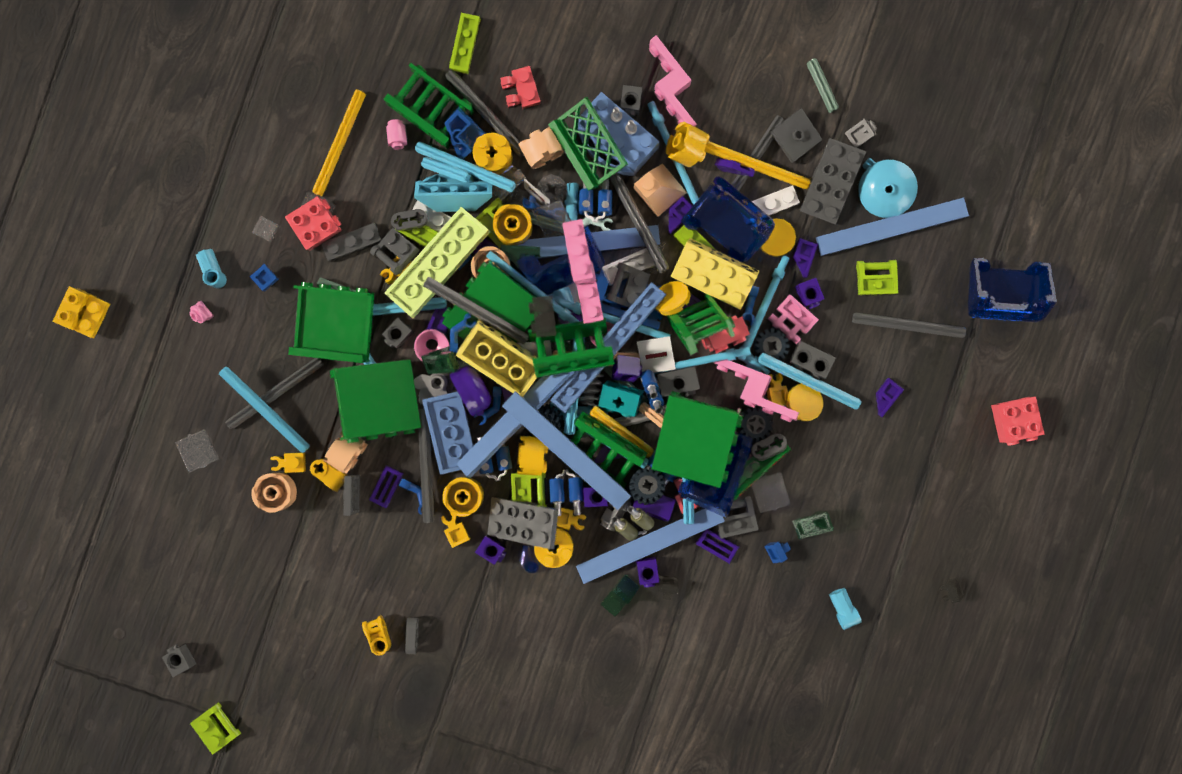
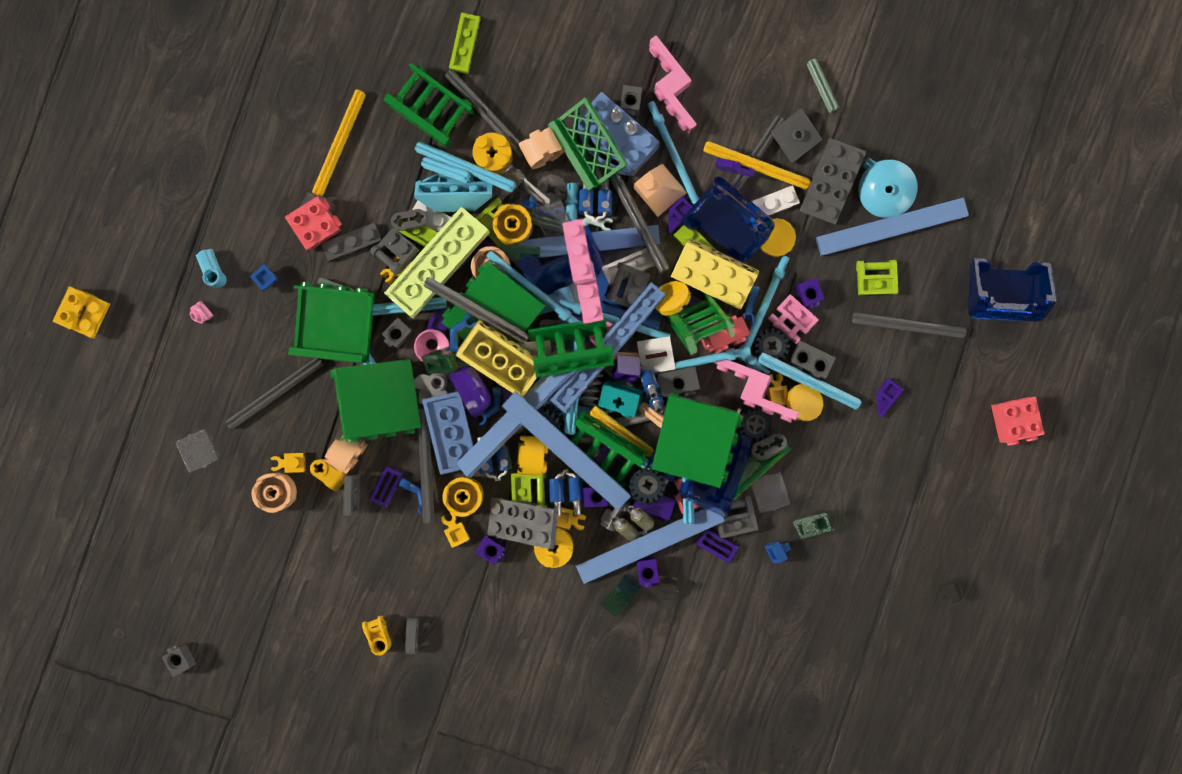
(211, 732): lime plate -> none
(265, 229): clear tile -> none
(265, 410): medium azure axle -> none
(396, 134): bright pink brick -> none
(462, 132): blue slope -> none
(525, 87): coral plate -> none
(526, 561): clear blue arm -> none
(543, 315): clear smoke brick -> none
(687, 145): yellow brick -> none
(804, 256): dark purple tile -> none
(846, 612): medium azure piece -> none
(861, 132): light grey bracket -> none

